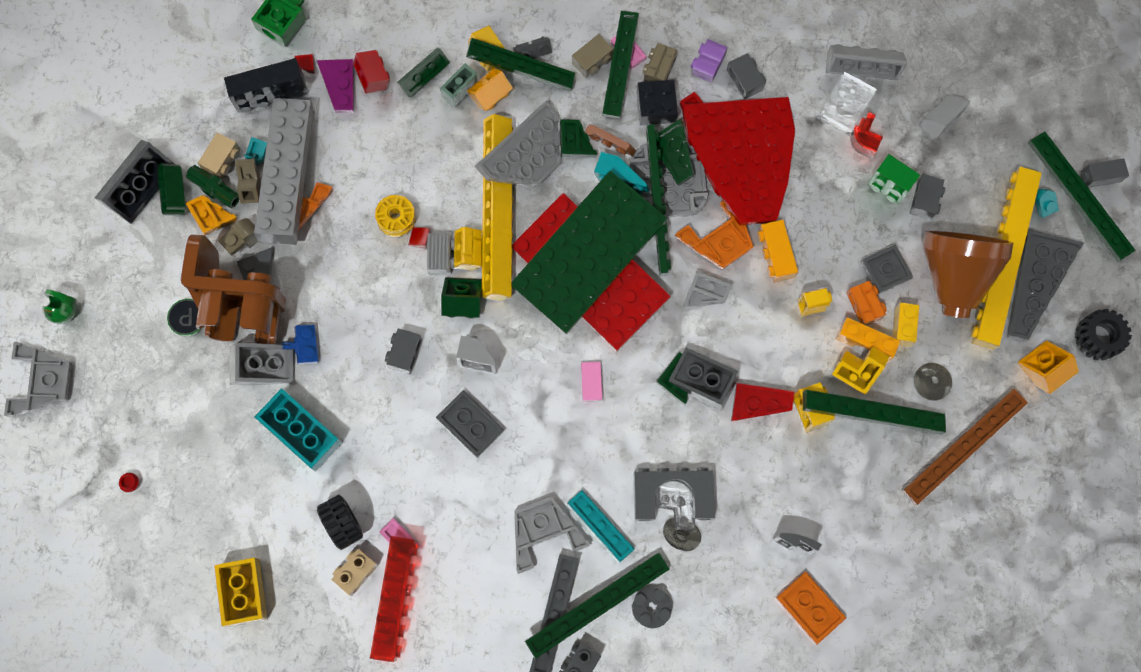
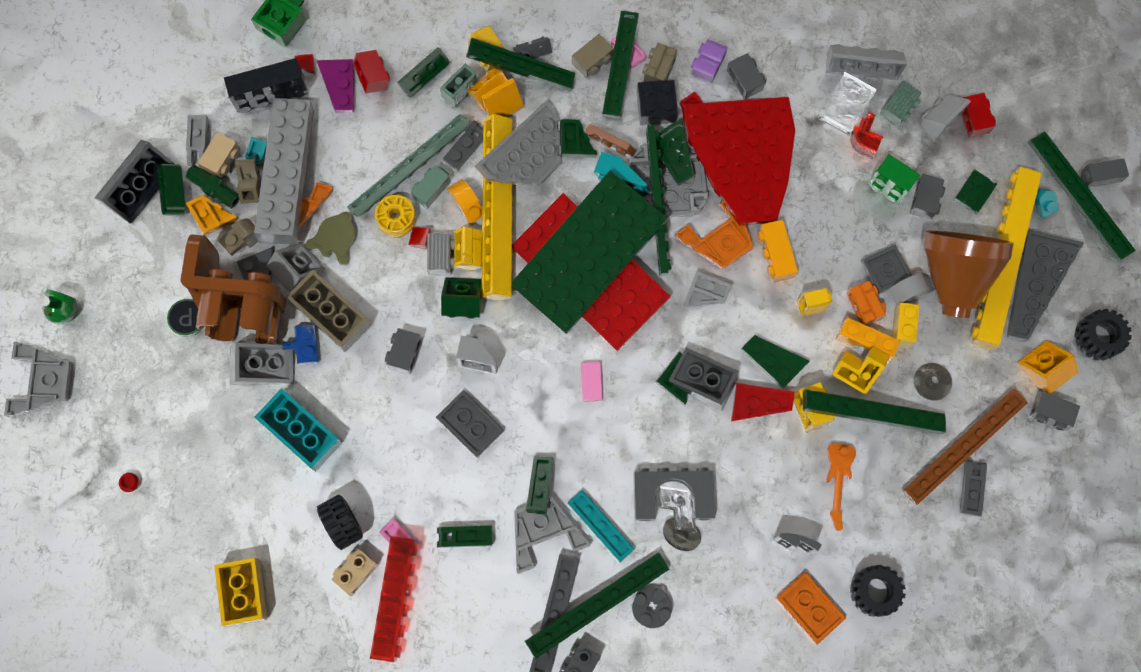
(196, 137): none -> light grey hinge
(293, 265): none -> light grey slope
(328, 310): none -> dark tan brick
(334, 237): none -> olive tile
(408, 165): none -> sand green plate
(431, 186): none -> sand green brick
(464, 147): none -> dark grey plate
(465, 536): none -> dark green plate
(466, 200): none -> light orange brick
(503, 99): none -> light orange tile
(540, 485): none -> dark green plate
(774, 361): none -> dark green wing
(841, 458): none -> orange piece
(893, 585): none -> black tyre
(900, 104): none -> sand green brick
(911, 288): none -> light grey brick
(973, 488): none -> dark grey plate
(975, 192): none -> dark green plate
(978, 116): none -> red brick
(1054, 411): none -> dark grey hinge

